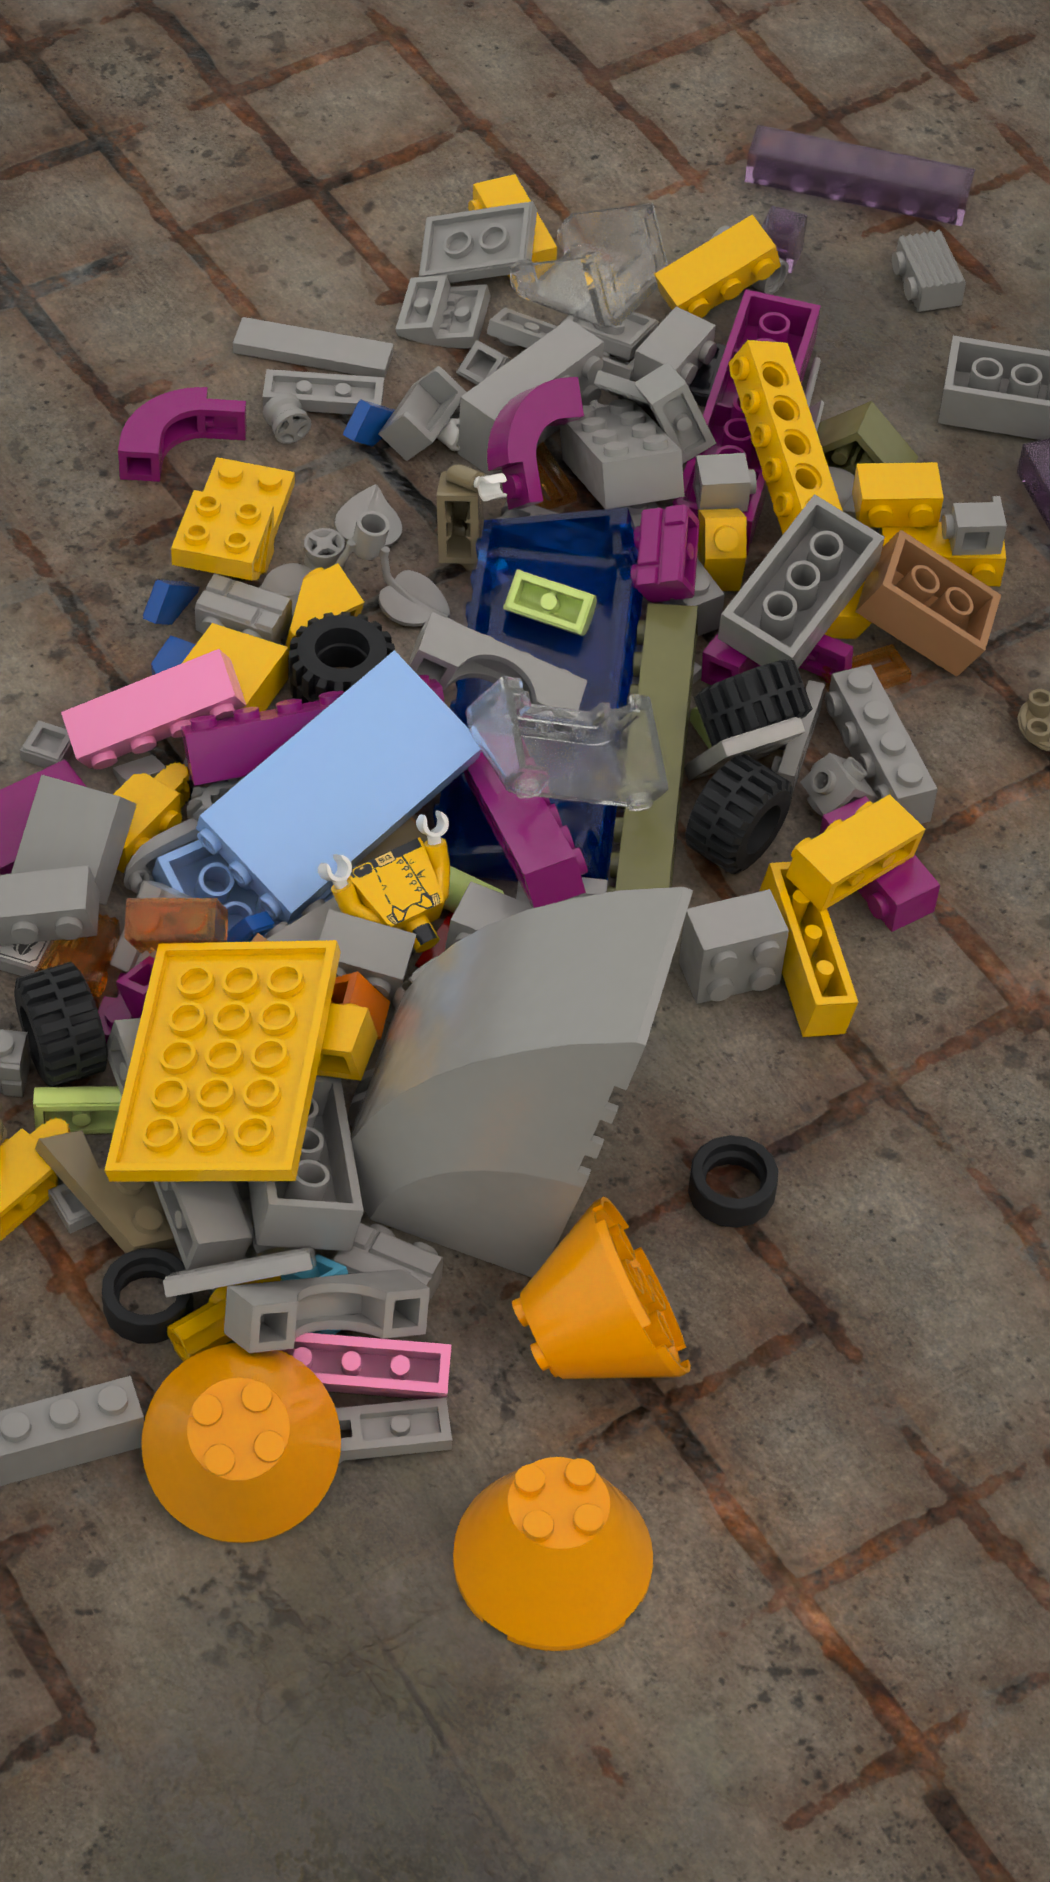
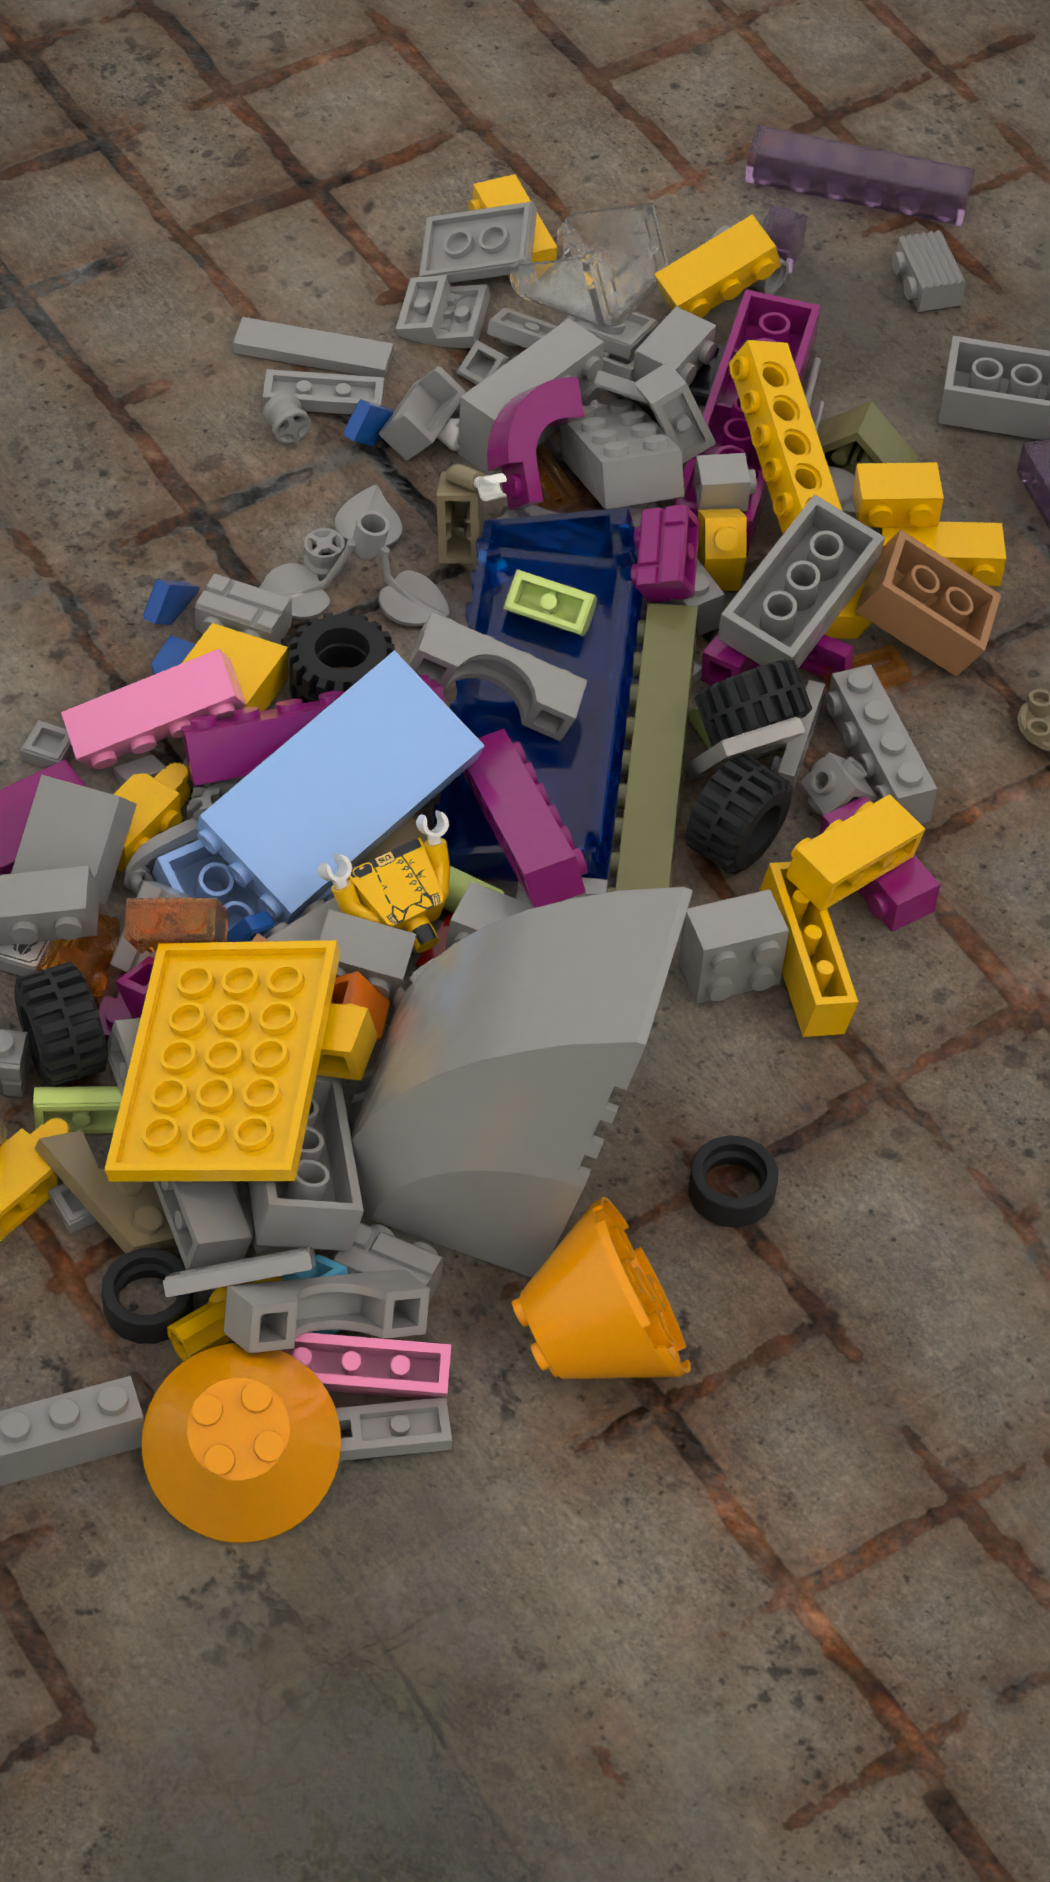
(170, 421): magenta arch -> none
(233, 520): yellow piece -> none
(324, 593): yellow slope -> none
(553, 1555): light orange cone -> none
(570, 752): clear windscreen -> none
(975, 527): light grey brick -> none

